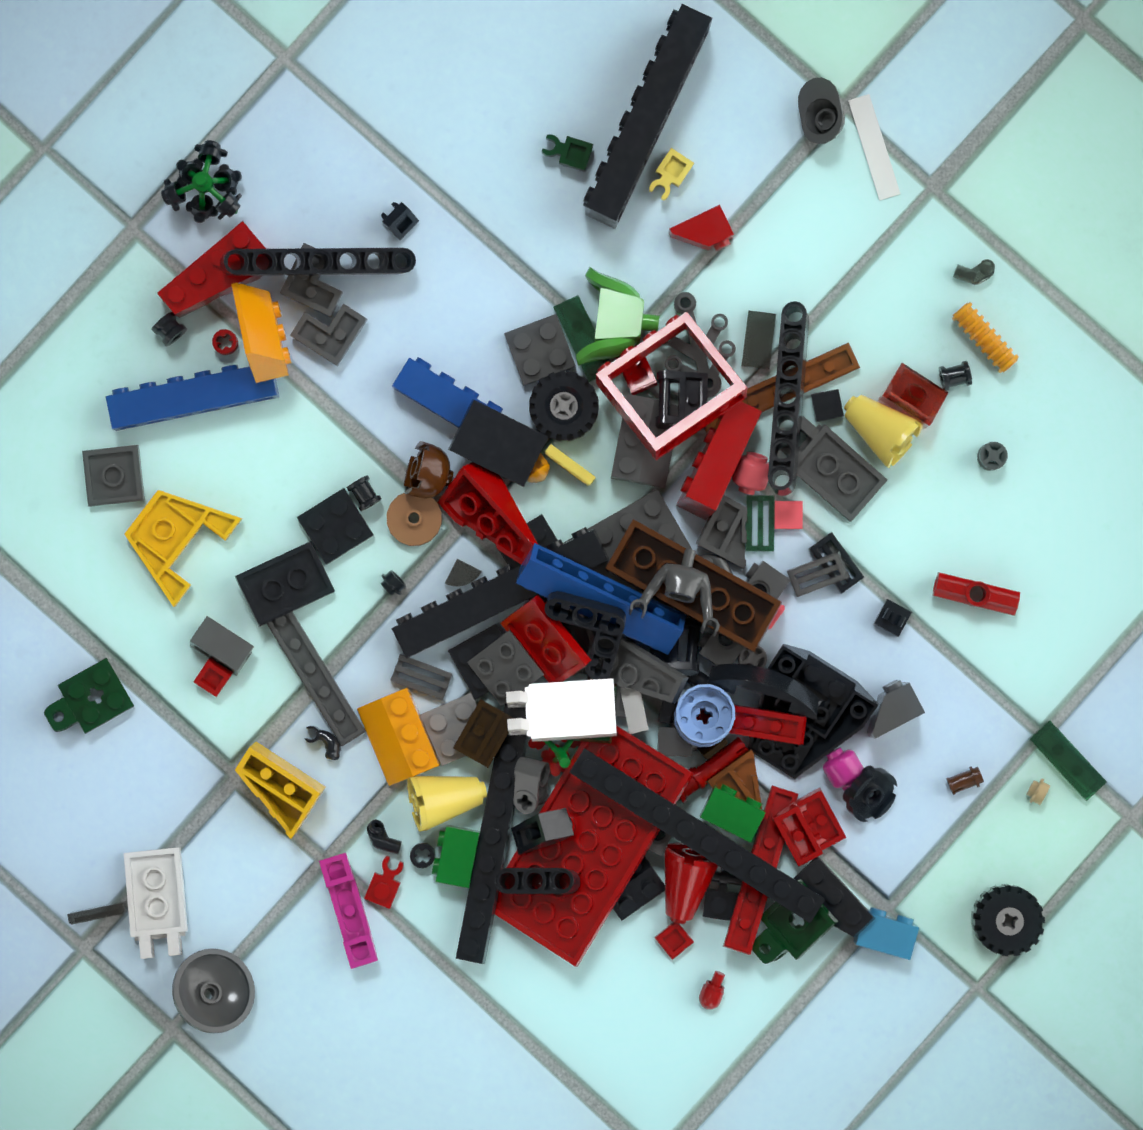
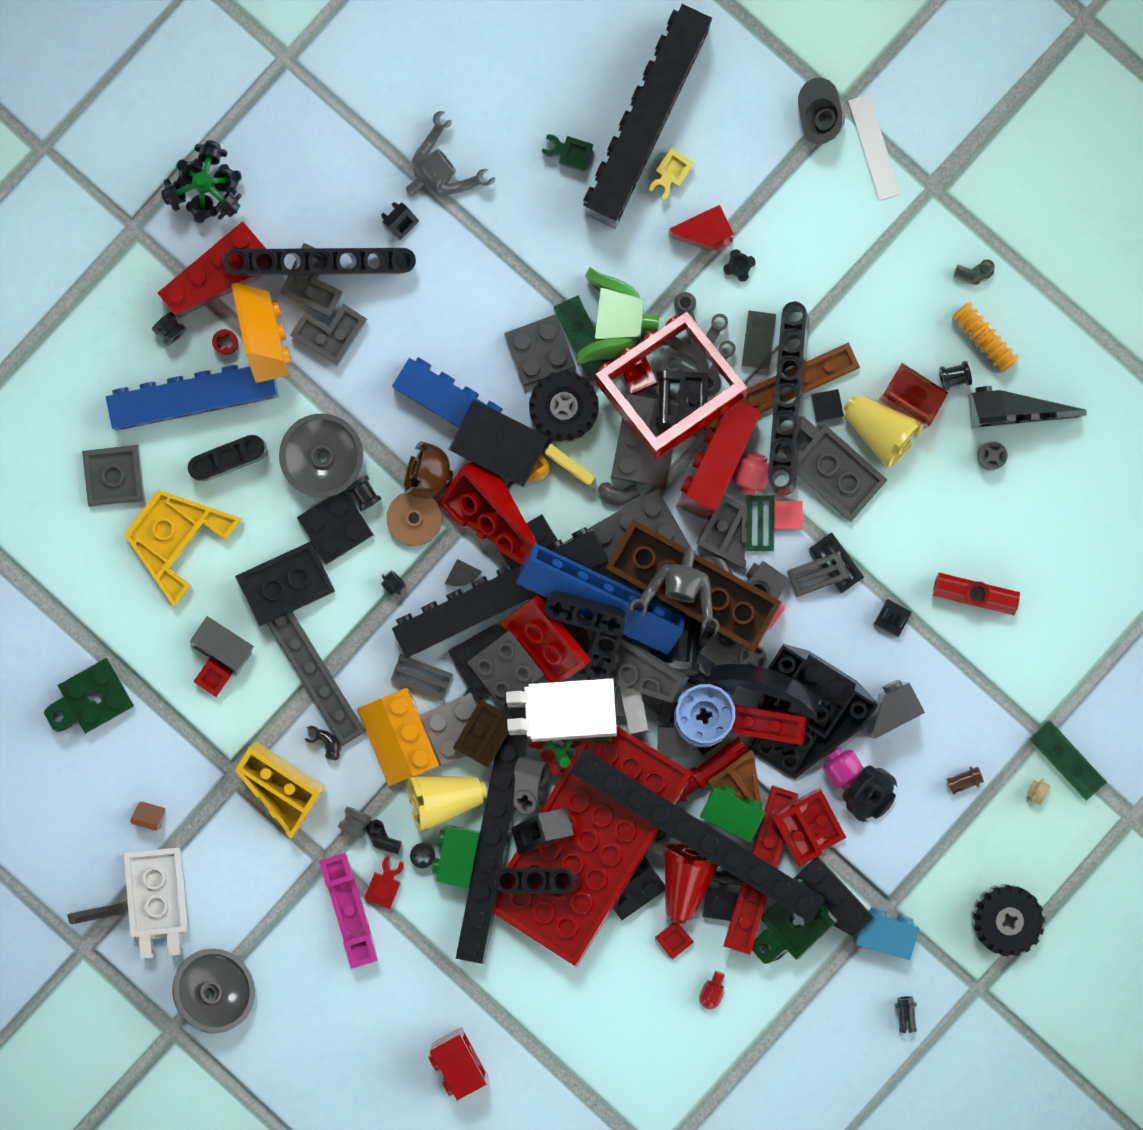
(148, 816): none -> dark orange slope
(213, 458): none -> black beam
(301, 449): none -> dark grey dish
(354, 822): none -> dark grey wheel
(436, 169): none -> dark grey piece
(458, 1064): none -> red brick
(616, 496): none -> dark grey arm
(738, 257): none -> black plate
(906, 1013): none -> black pin
(1007, 408): none -> black wedge

